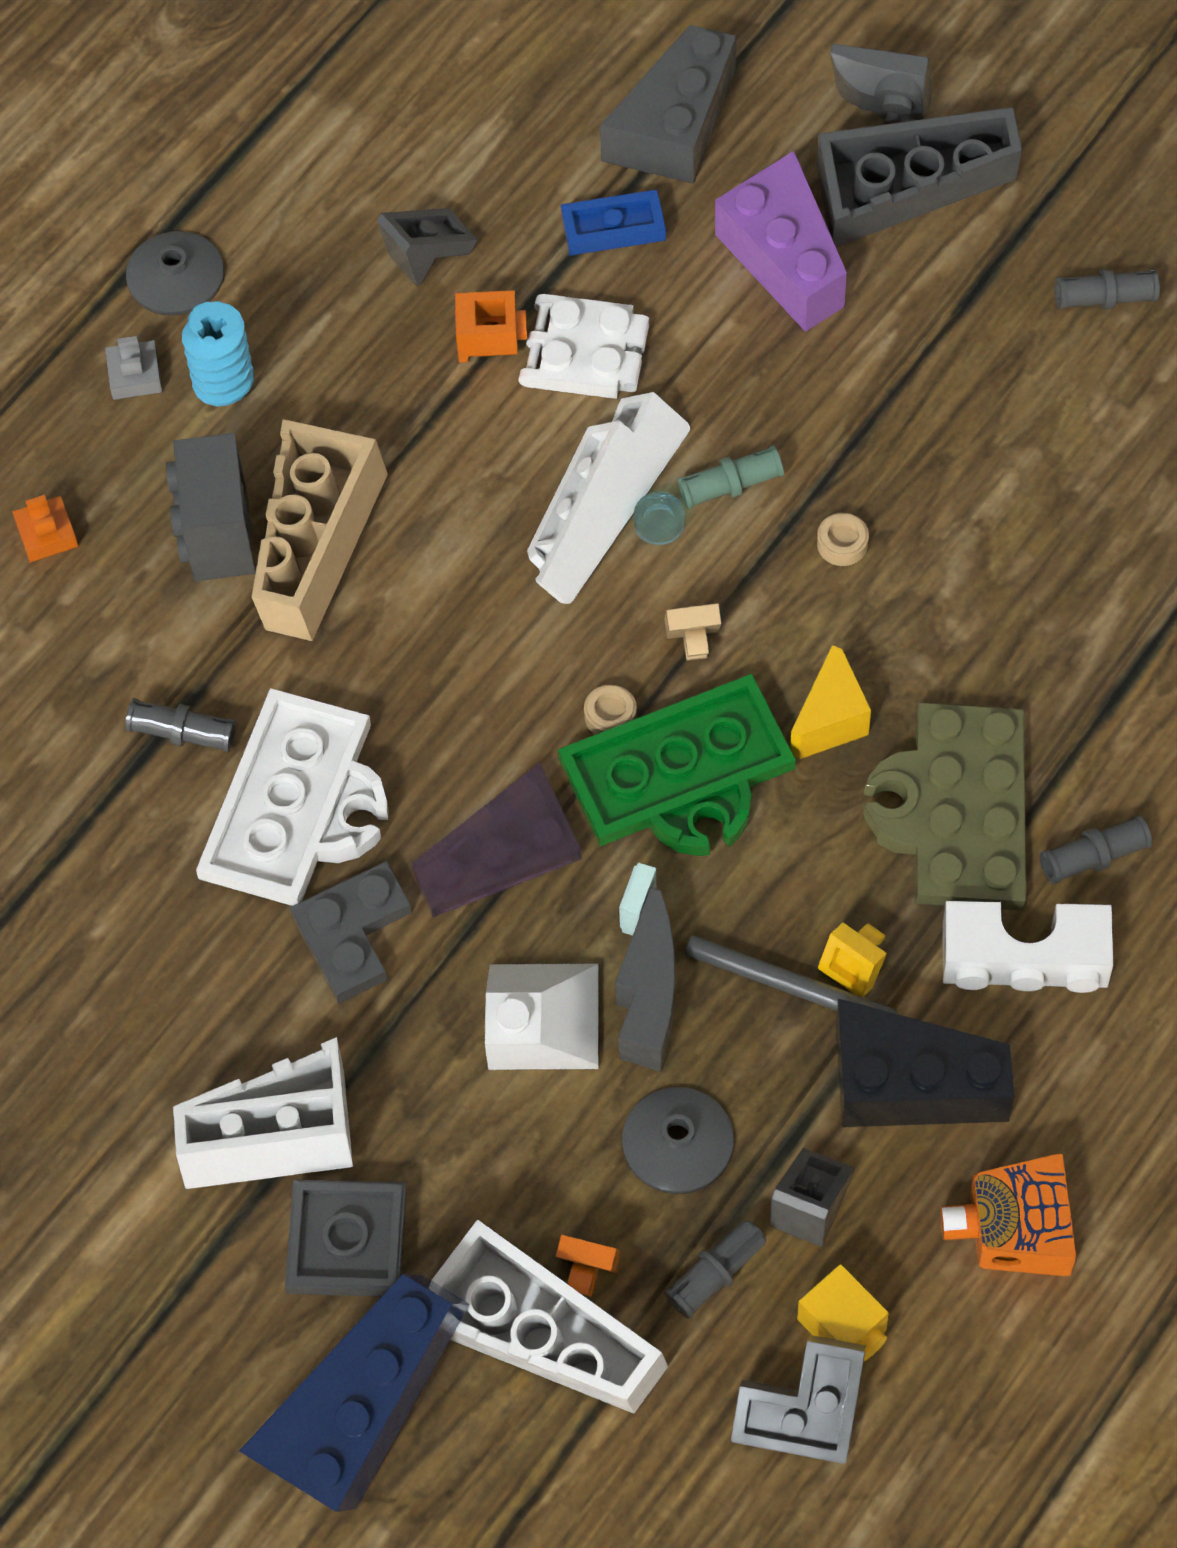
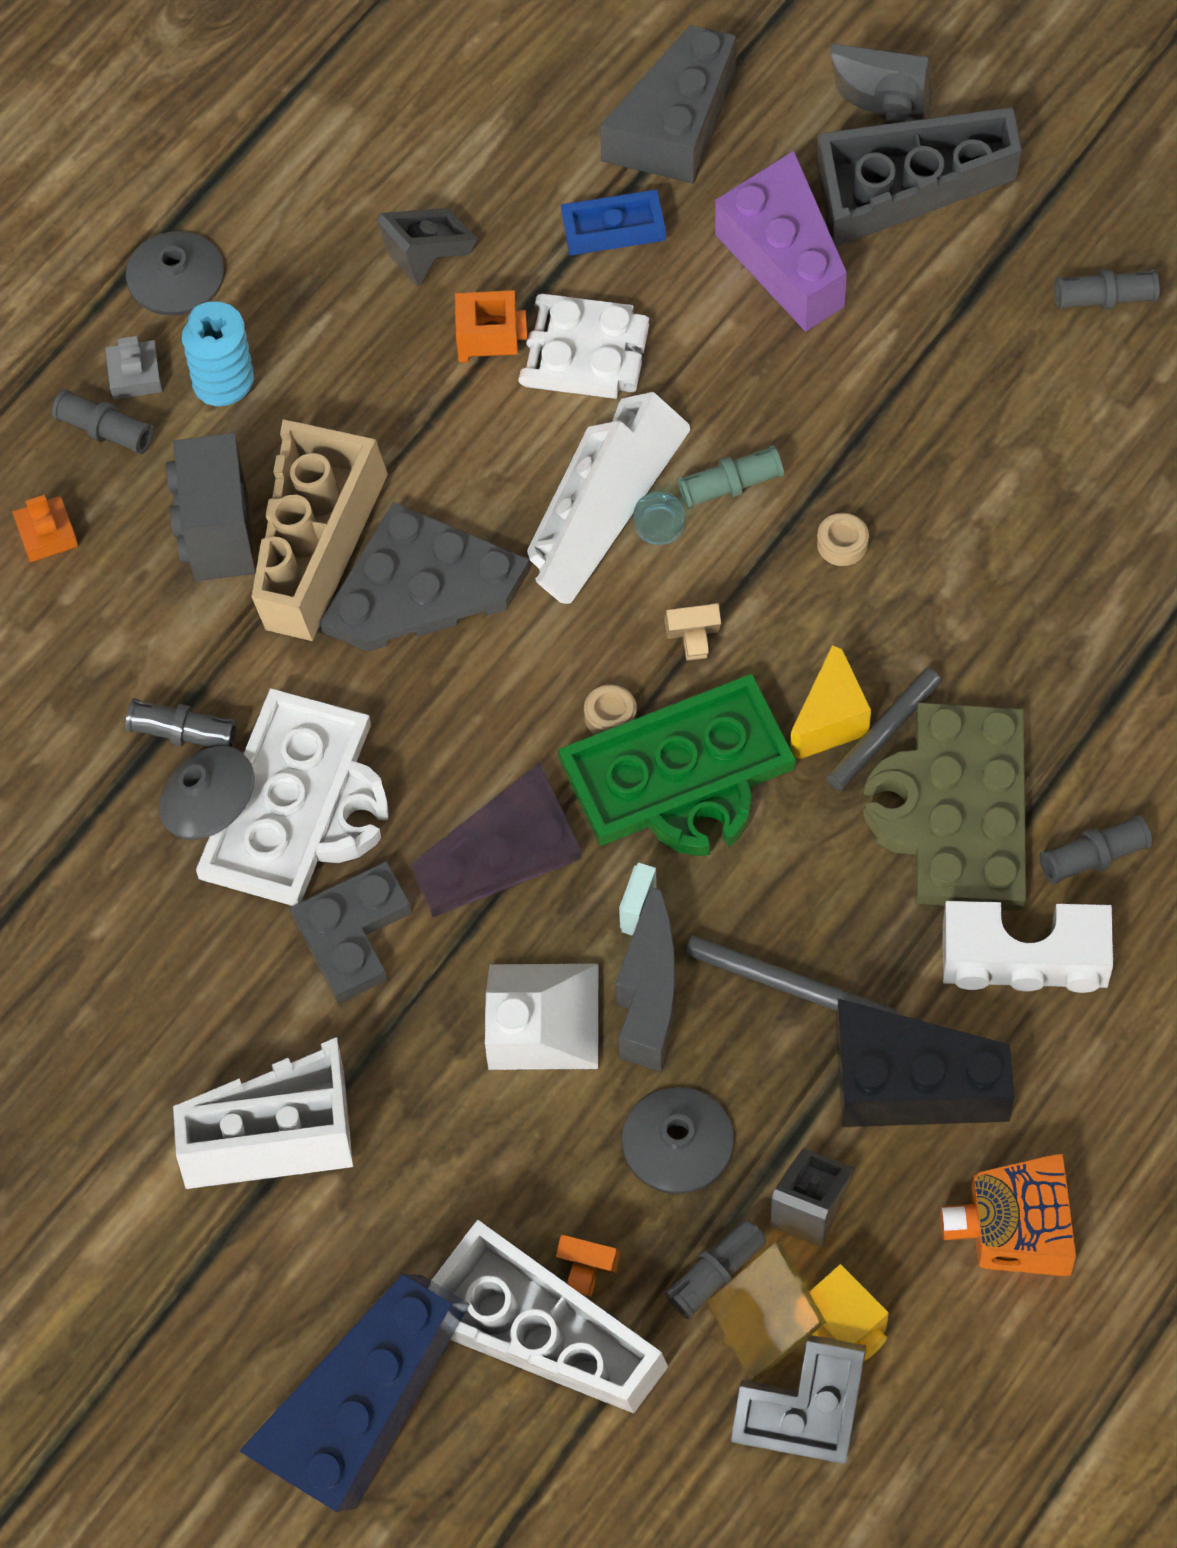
(102, 421): none -> dark grey pin
(206, 792): none -> dark grey dish
(345, 1237): dark grey plate -> none
(420, 581): none -> dark grey plate
(766, 1311): none -> clear yellow piece
(853, 957): yellow tile -> none
(883, 729): none -> dark grey bar

